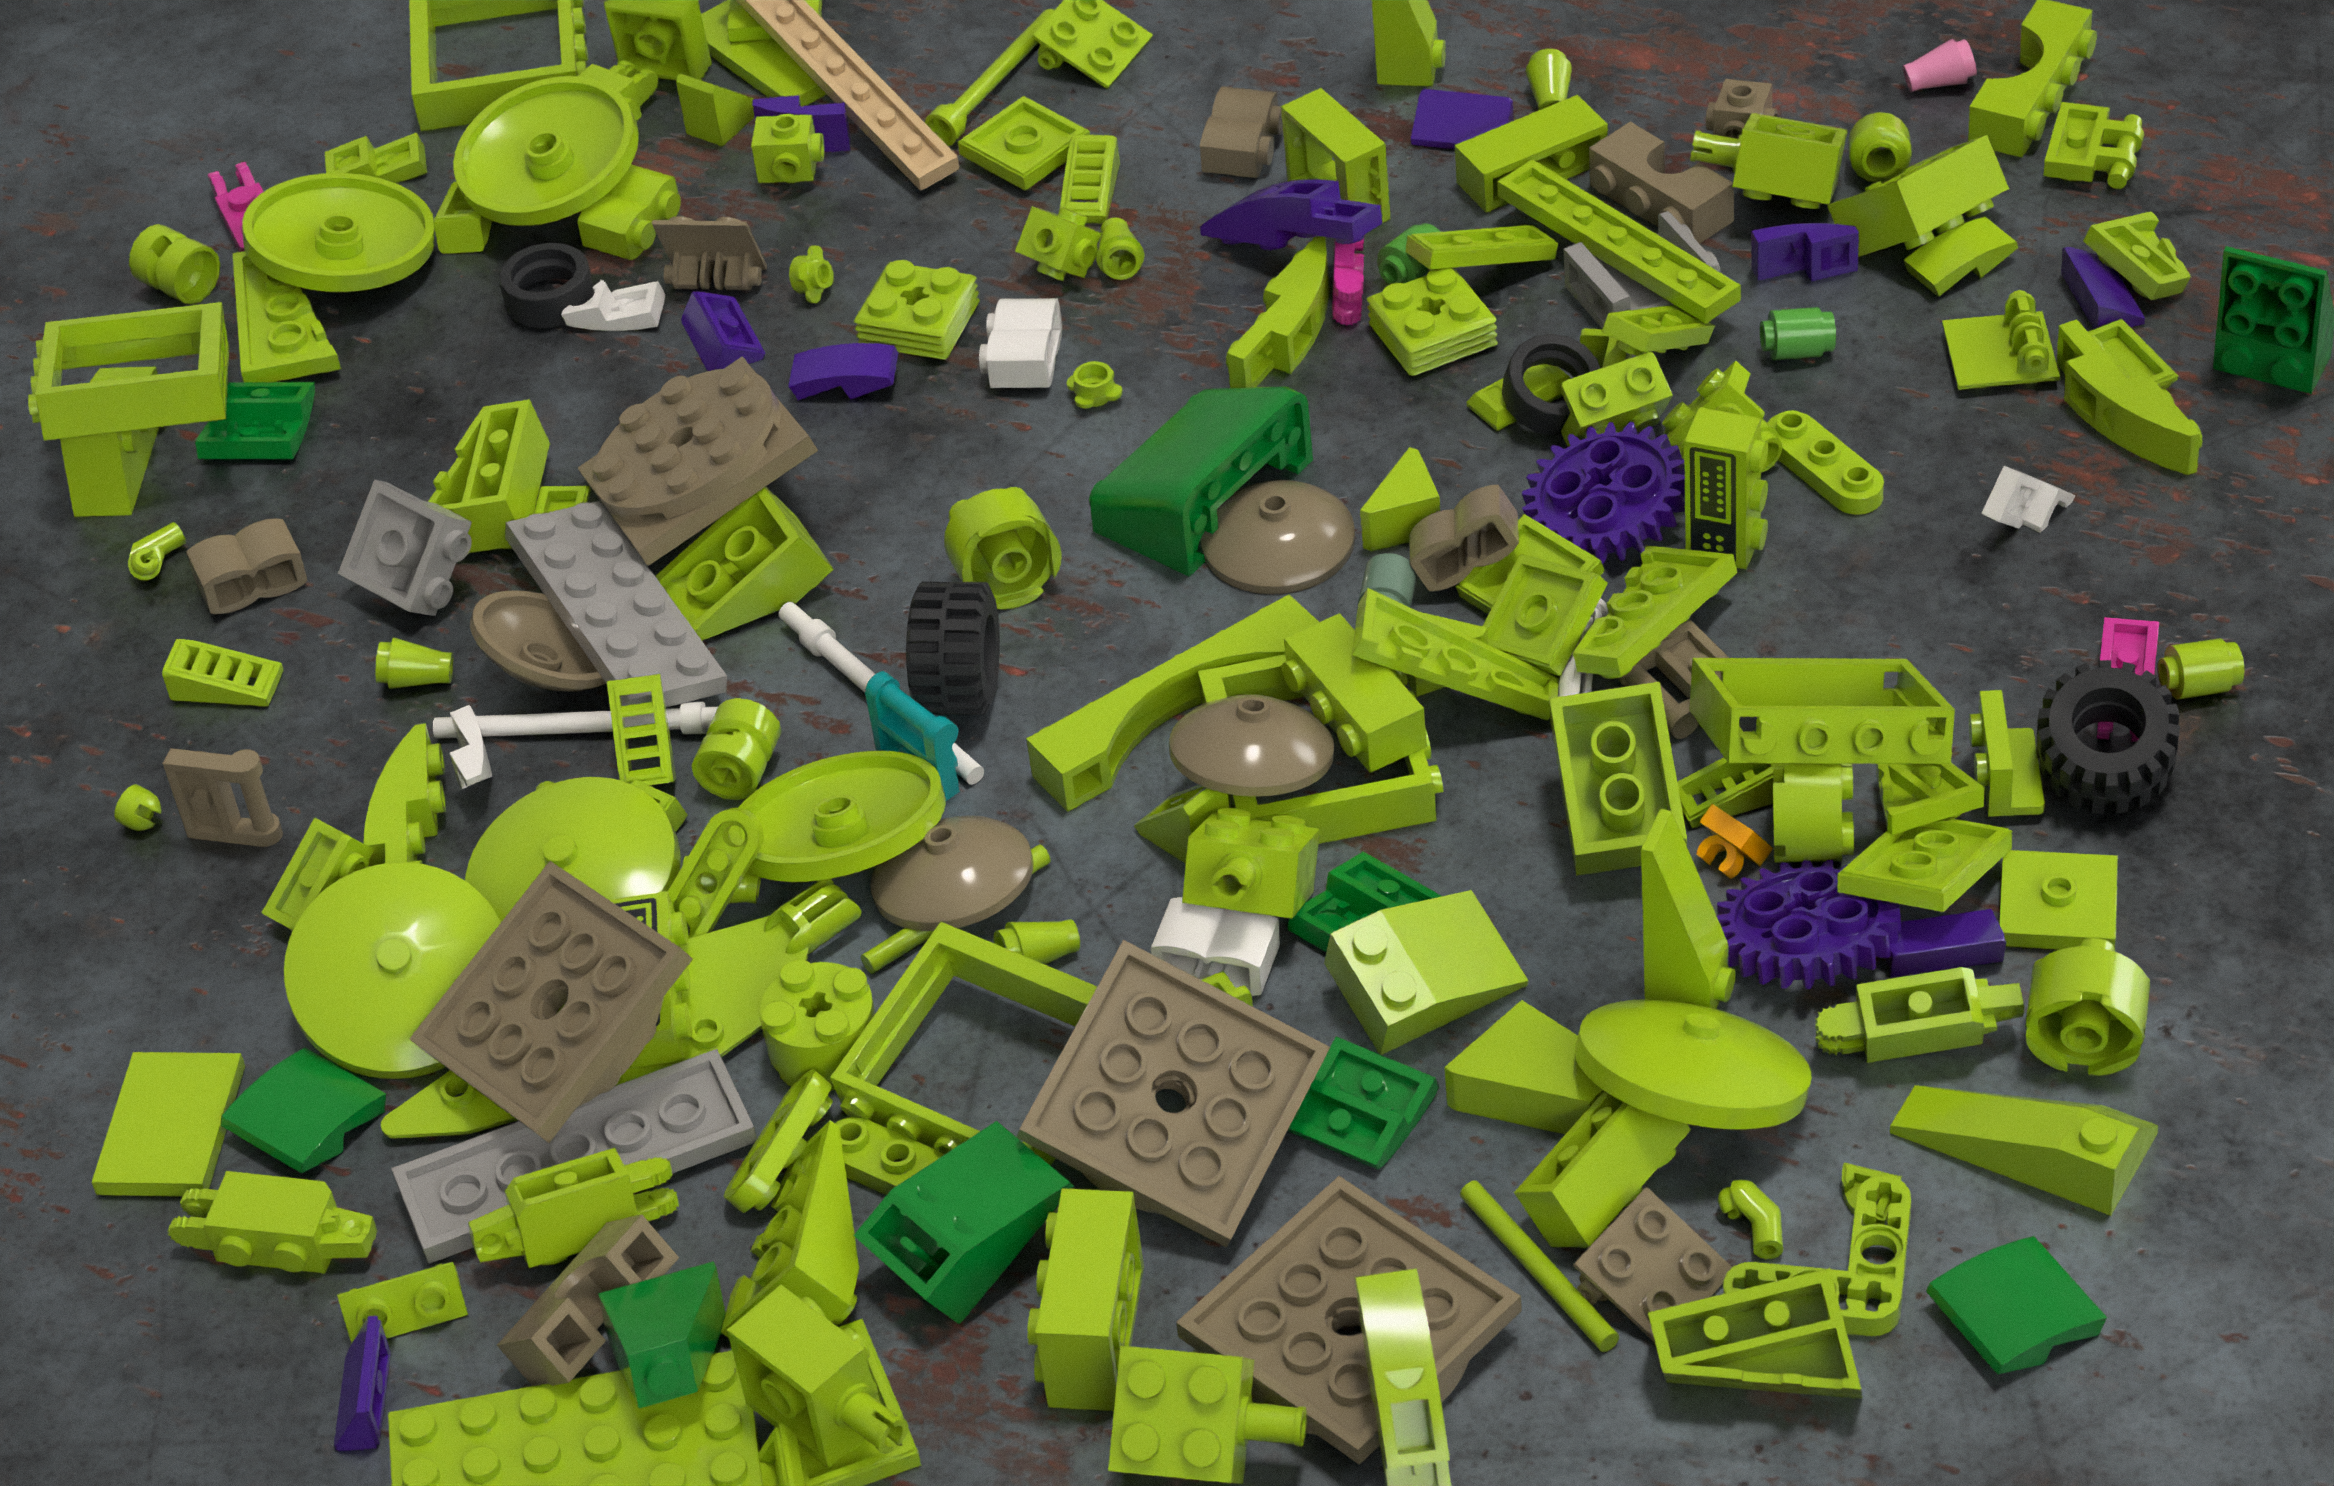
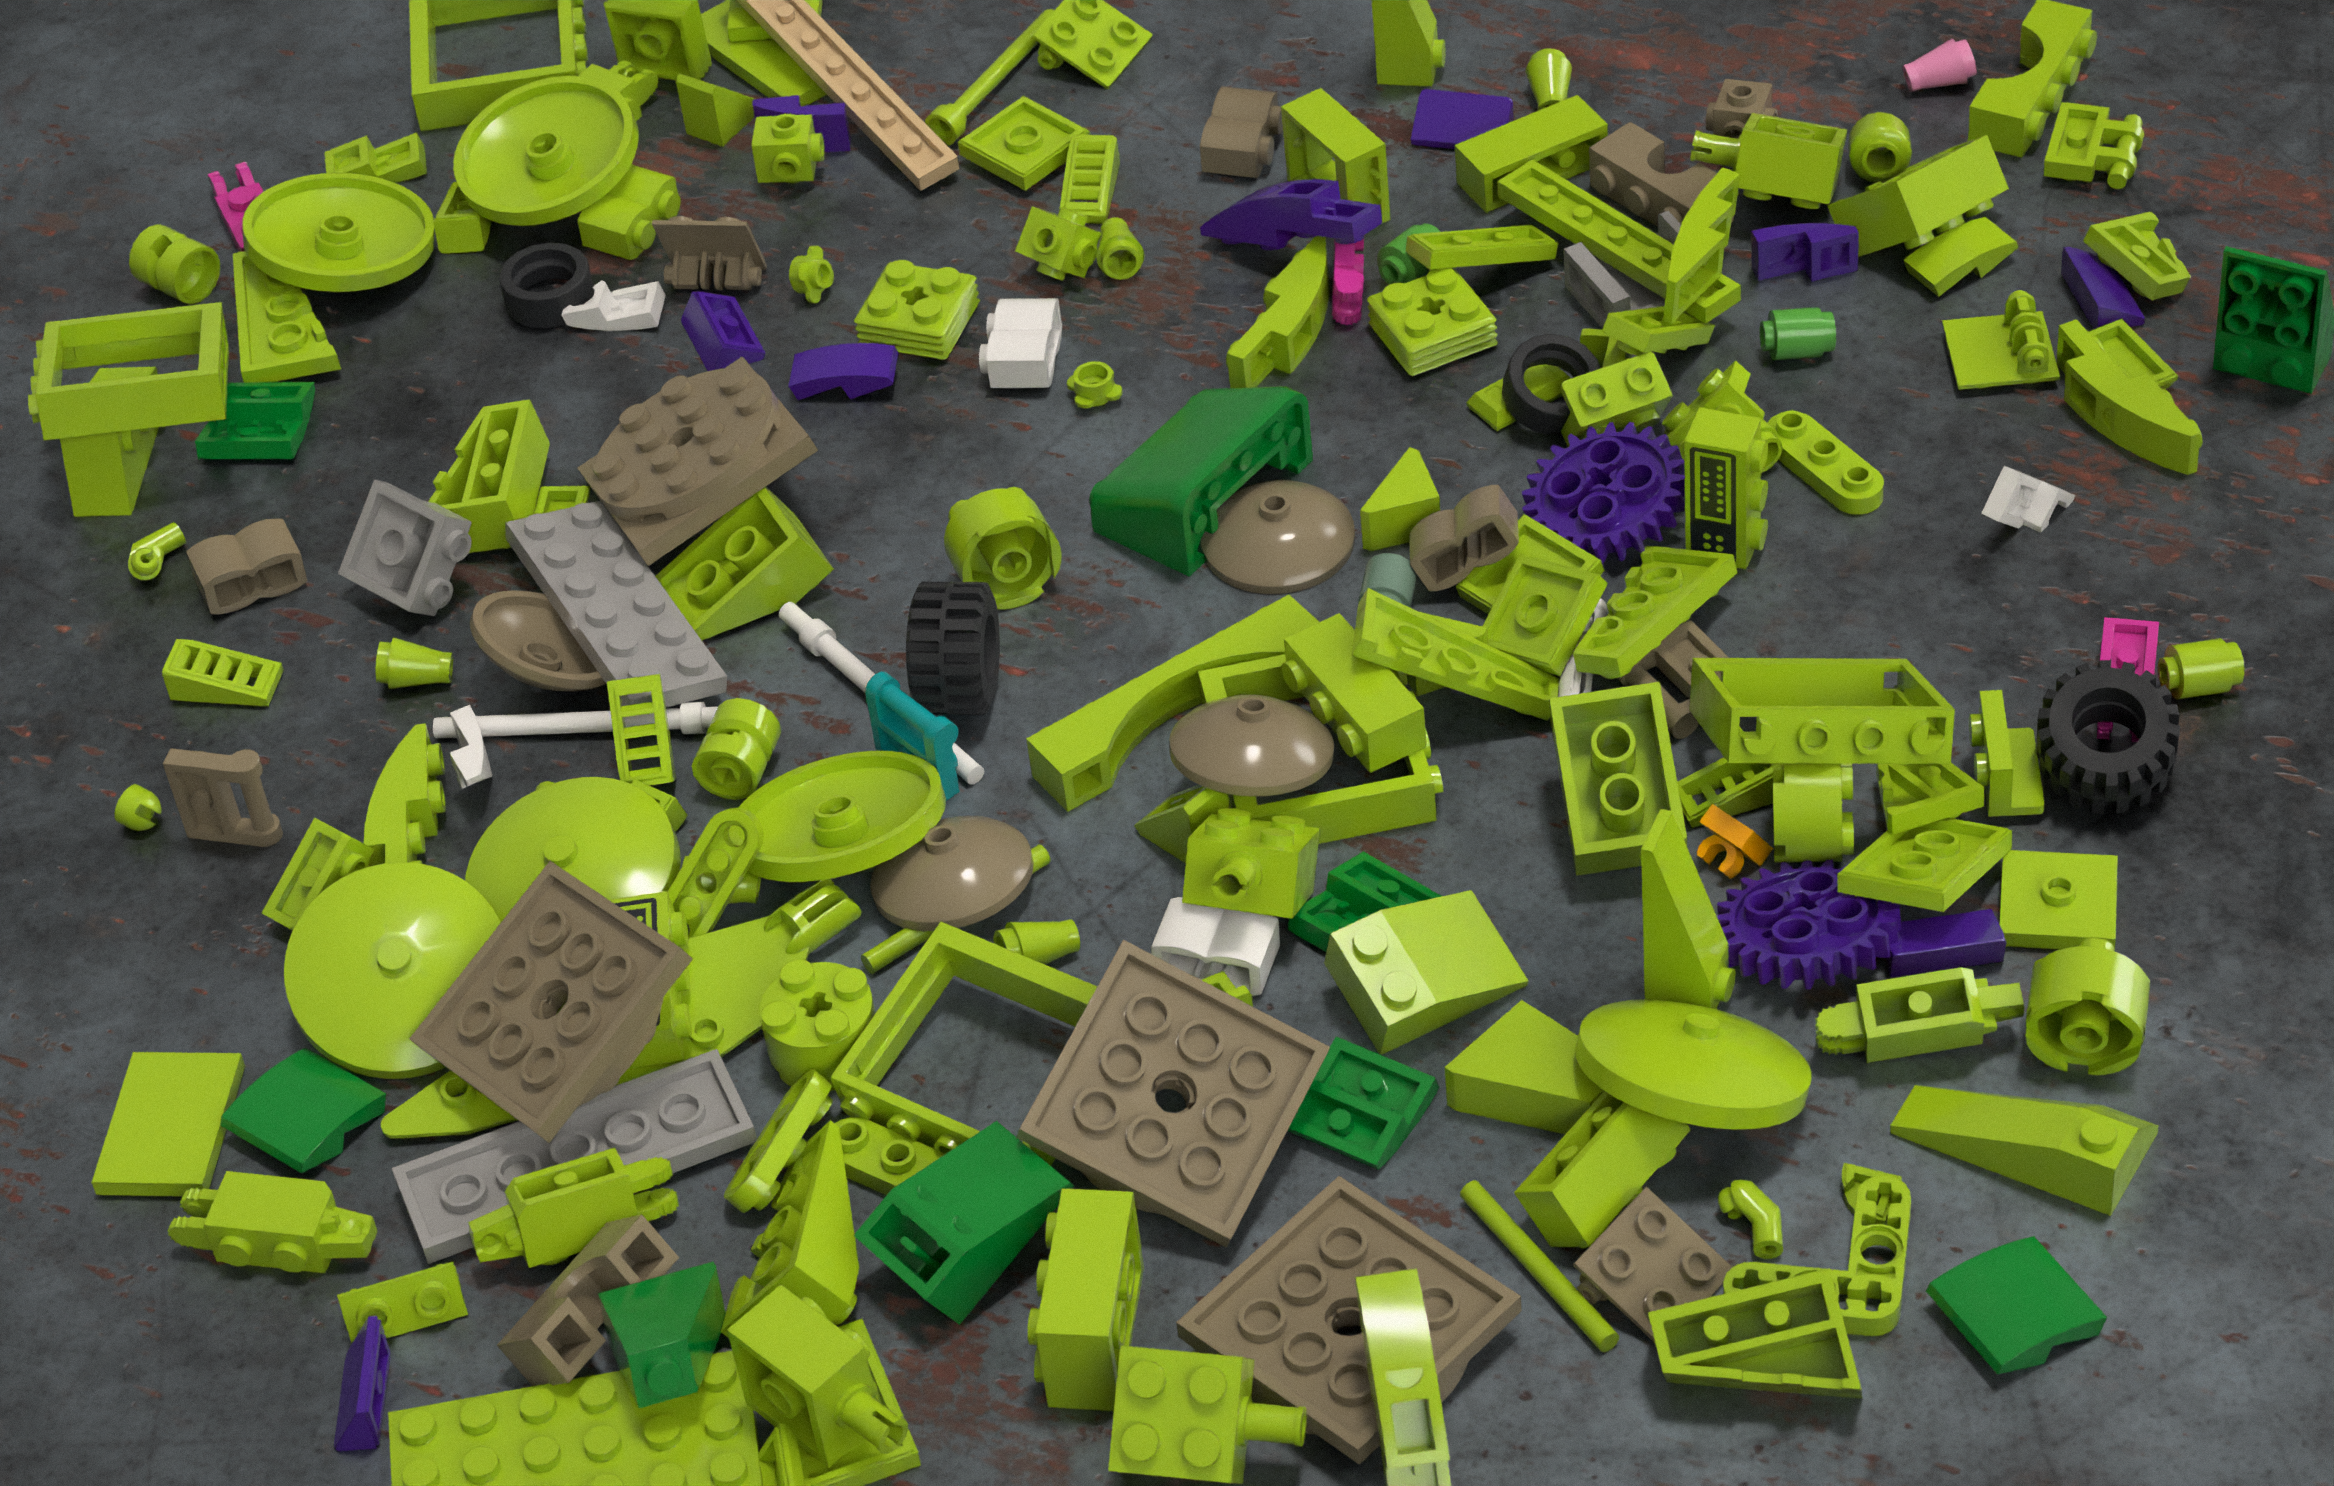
(1701, 243): none -> lime slope

